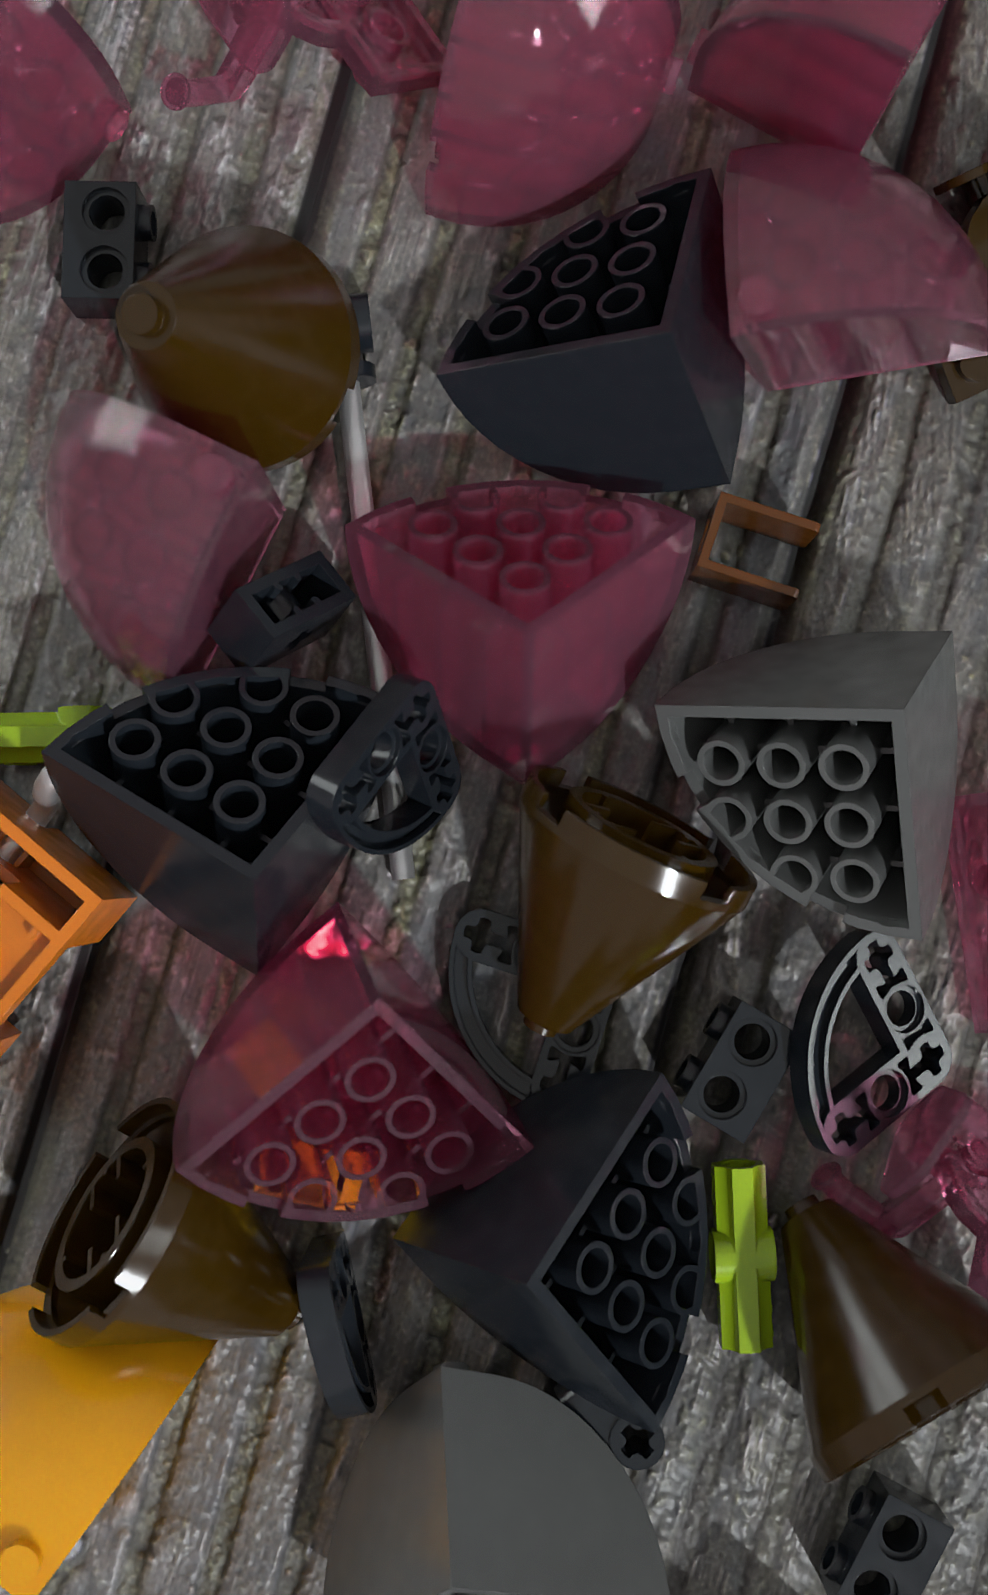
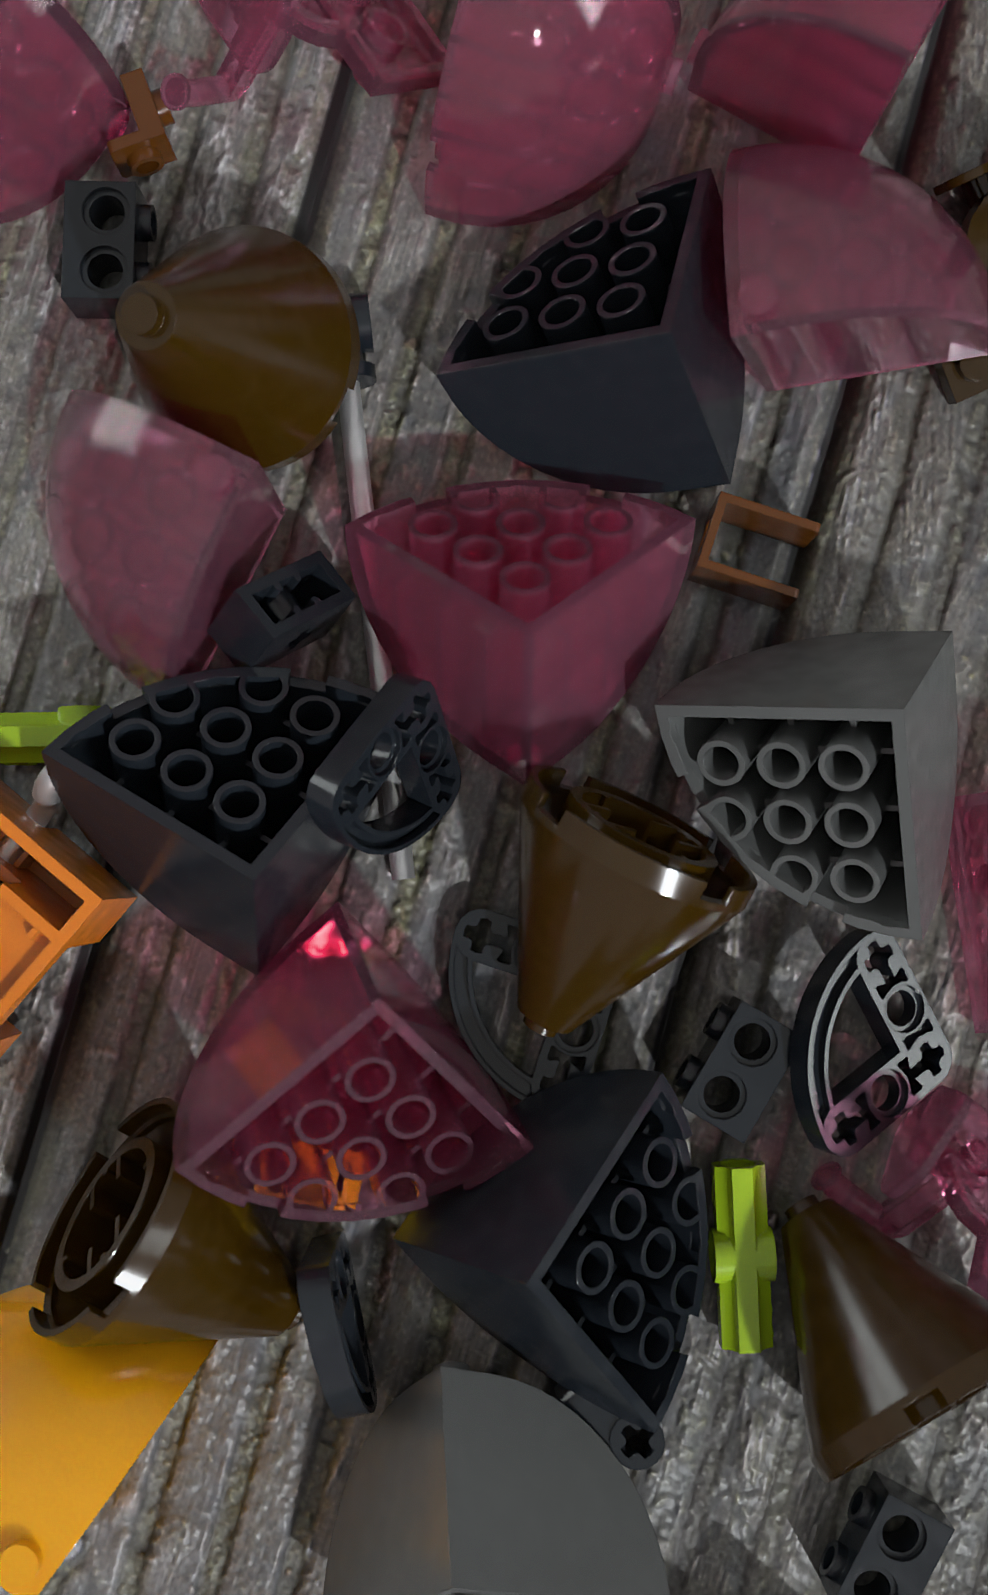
(149, 148): none -> reddish brown bracket

